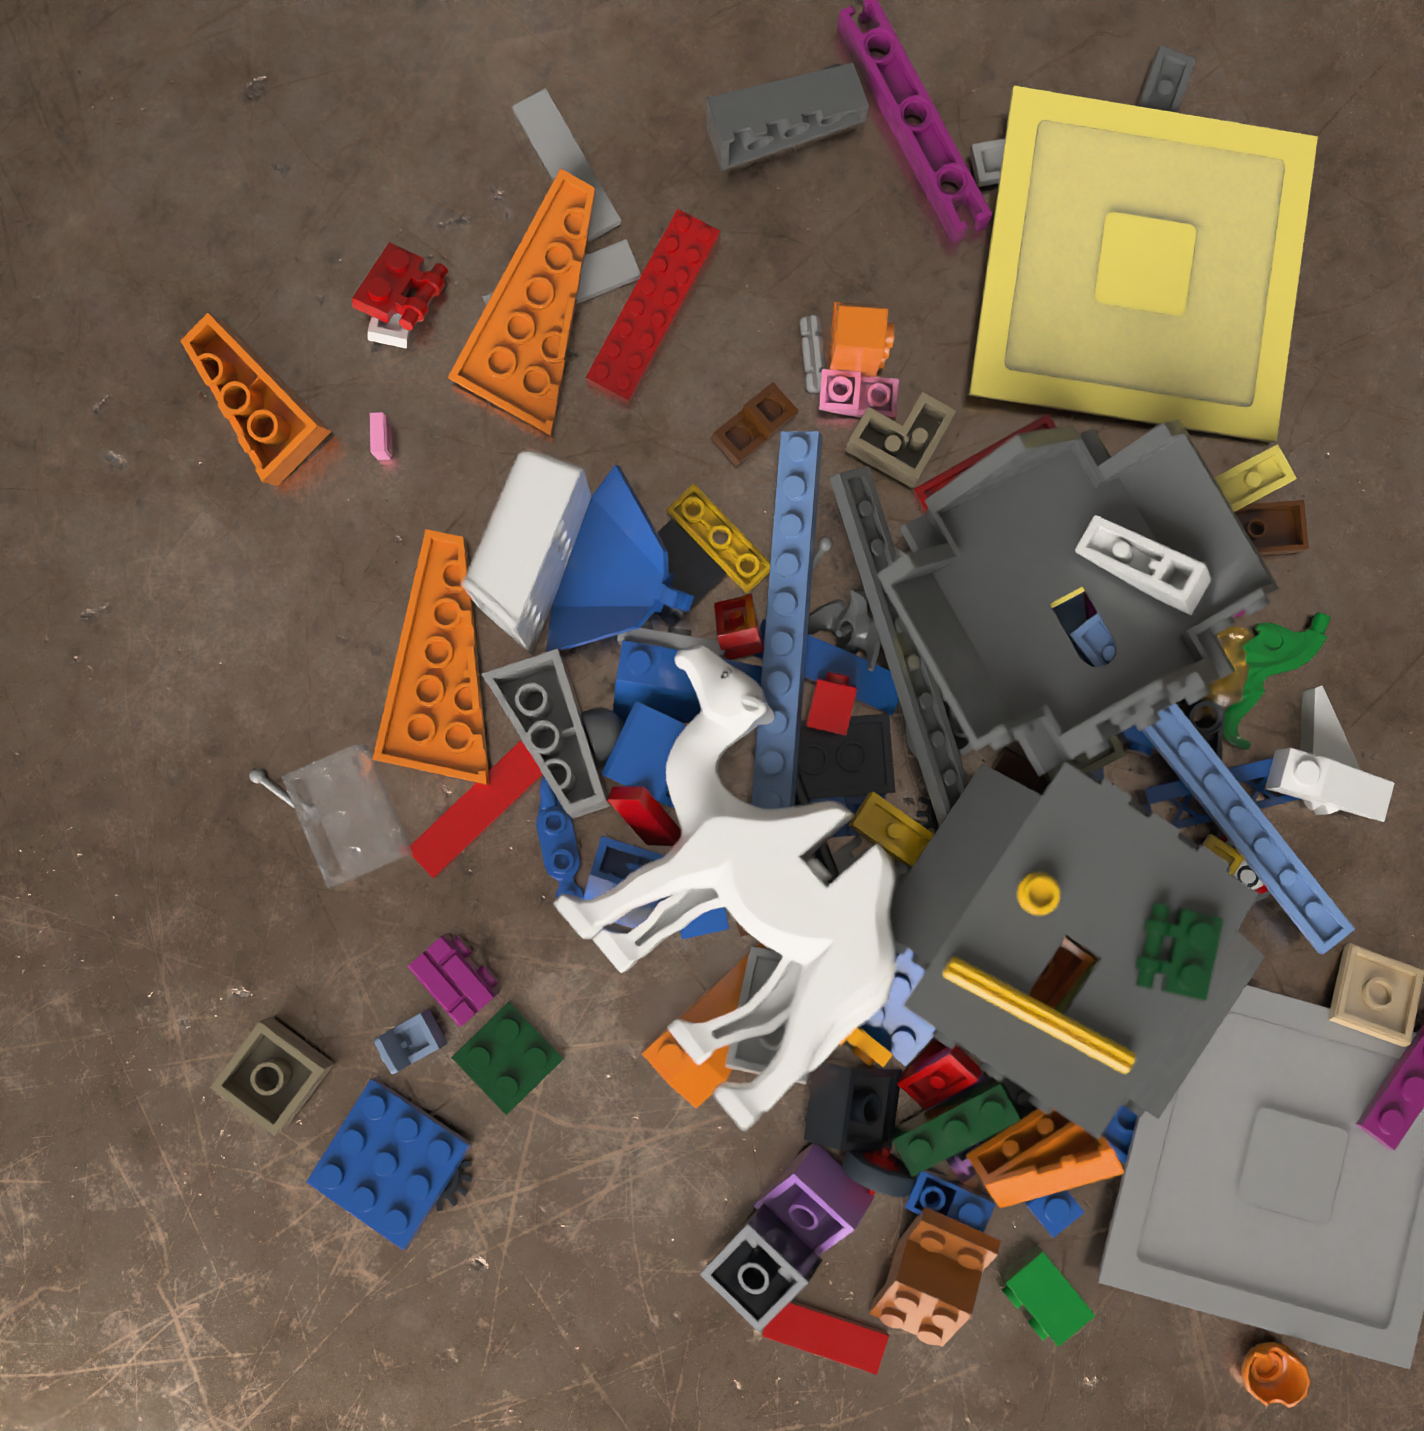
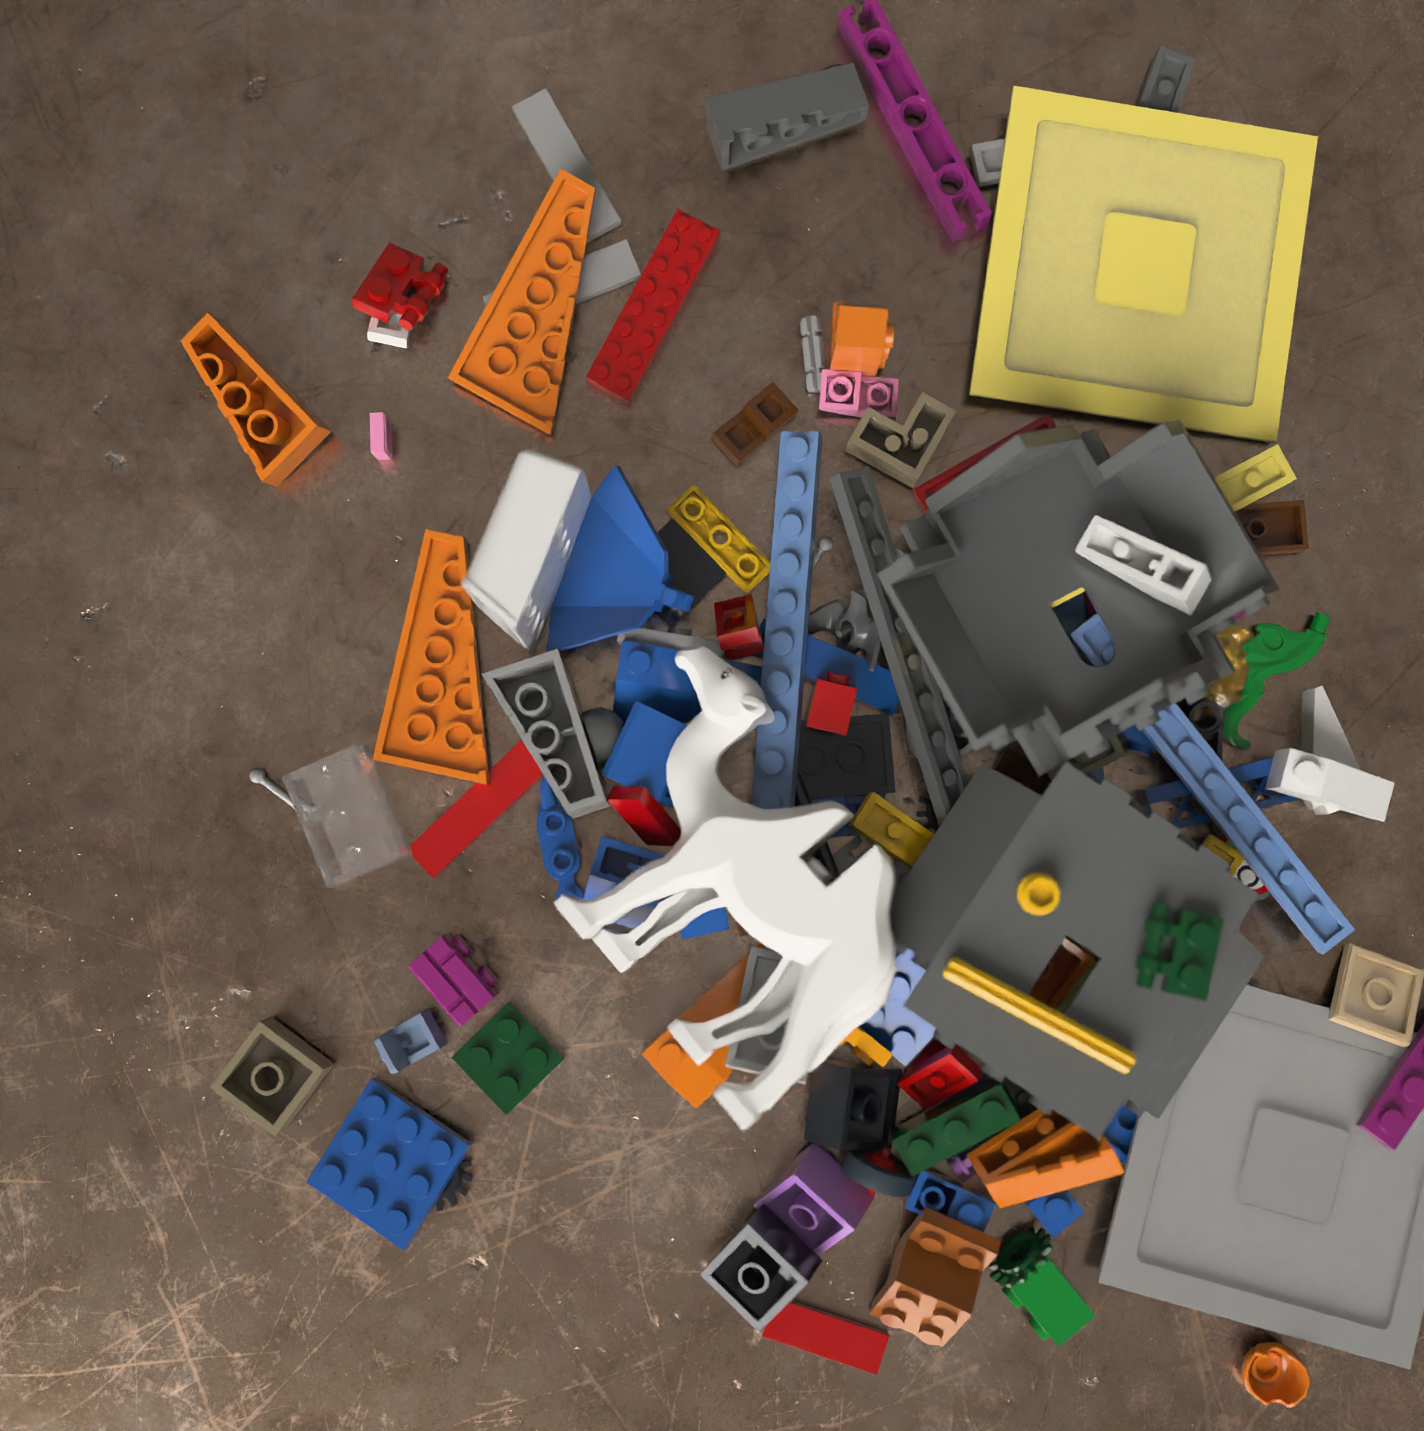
(1036, 1246): none -> dark green gear

